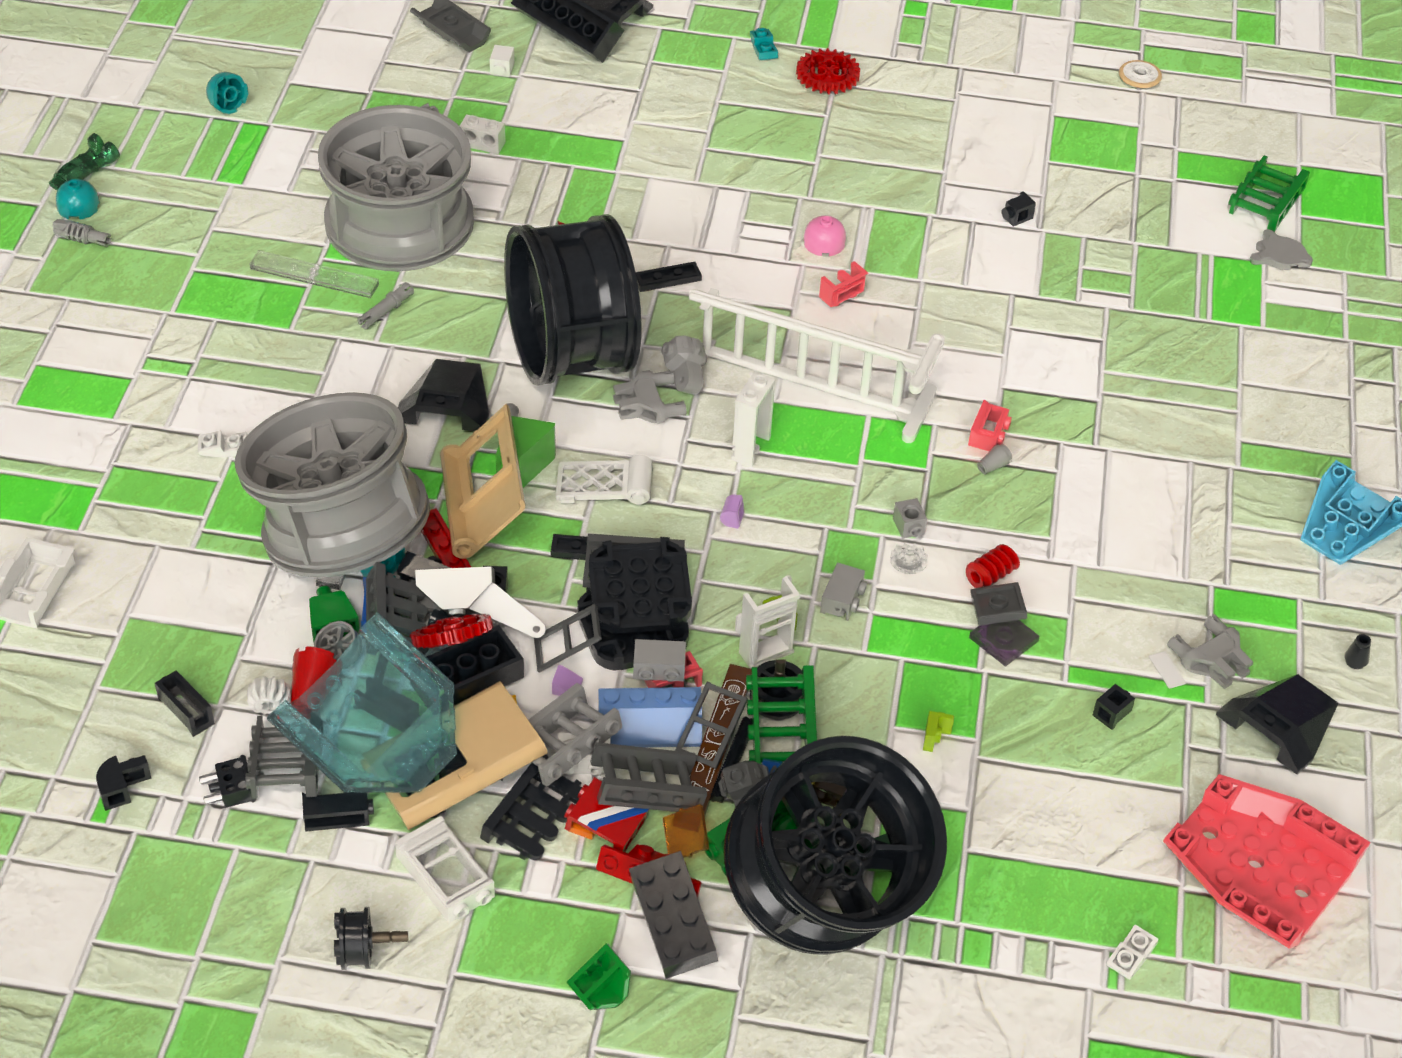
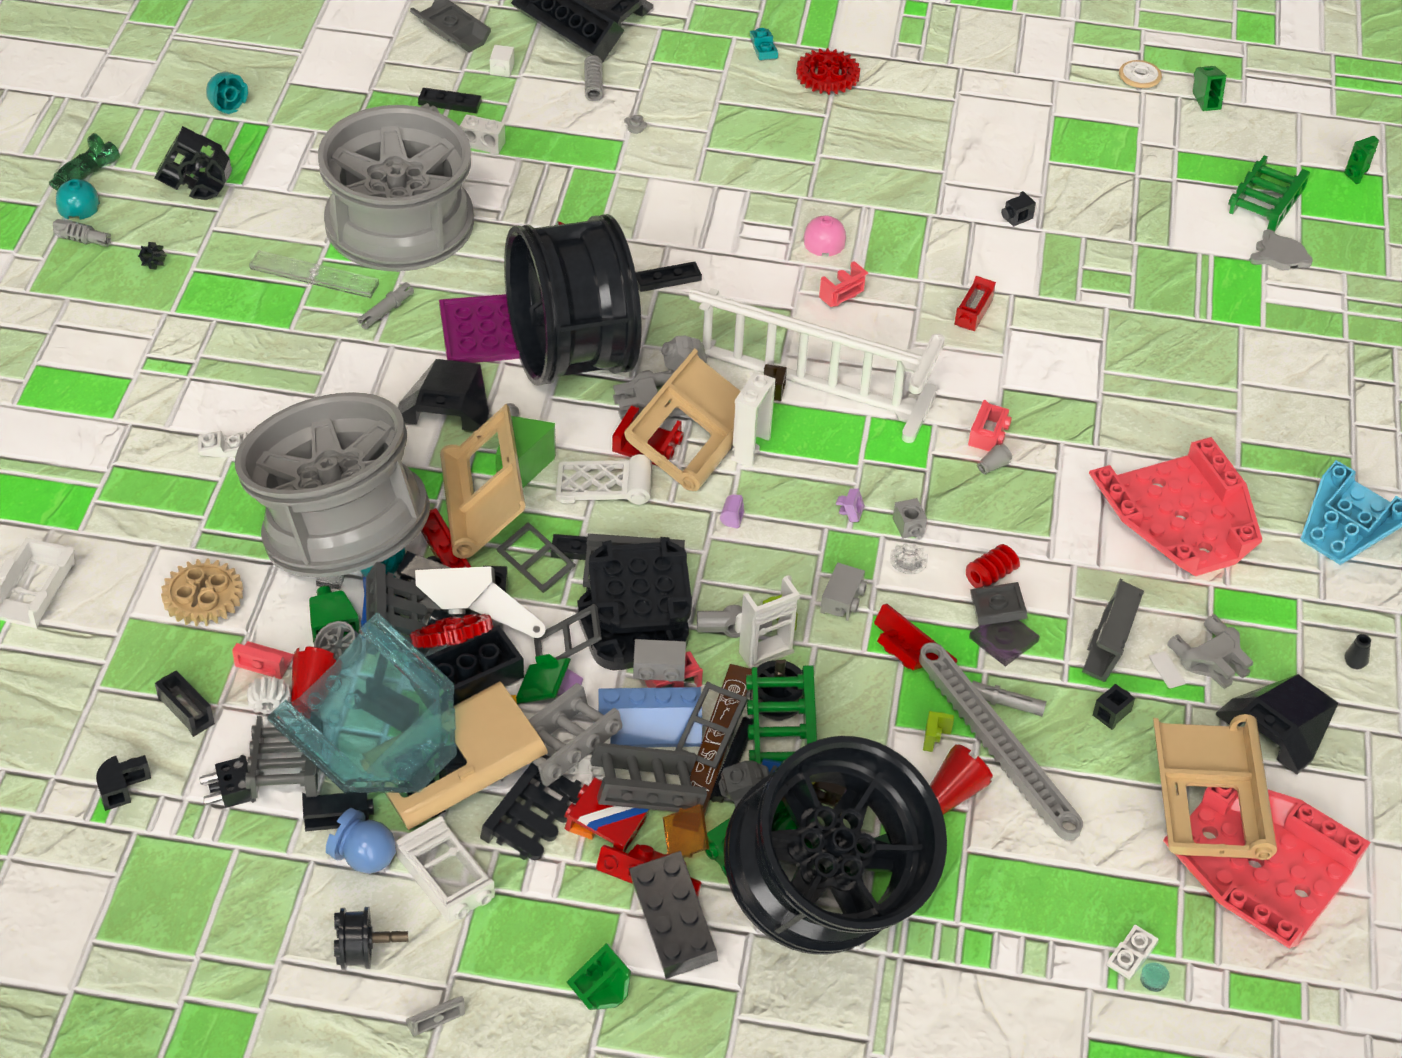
(152, 255): none -> black gear
(202, 592): none -> tan gear
(207, 183): none -> black connector
(261, 659): none -> coral panel
(364, 844): none -> medium blue tile
(436, 1016): none -> light grey slope
(450, 100): none -> black tile
(477, 329): none -> magenta tile
(523, 568): none -> dark grey window
(542, 679): none -> green piece
(593, 78): none -> light grey piece
(635, 124): none -> light grey plate
(662, 440): none -> red panel
(705, 399): none -> tan piece
(722, 621): none -> light grey piece
(779, 374): none -> dark brown bracket
(851, 505): none -> lavender tile
(902, 638): none -> red bracket
(959, 778): none -> red cone
(975, 303): none -> red window
(1000, 742): none -> light grey gear
(1010, 699): none -> light grey pin
(1113, 631): none -> dark grey piece
(1154, 977): none -> clear light blue tile
(1195, 486): none -> coral wedge
(1209, 87): none -> green torso
(1215, 758): none -> tan piece
(1361, 158): none -> green bracket

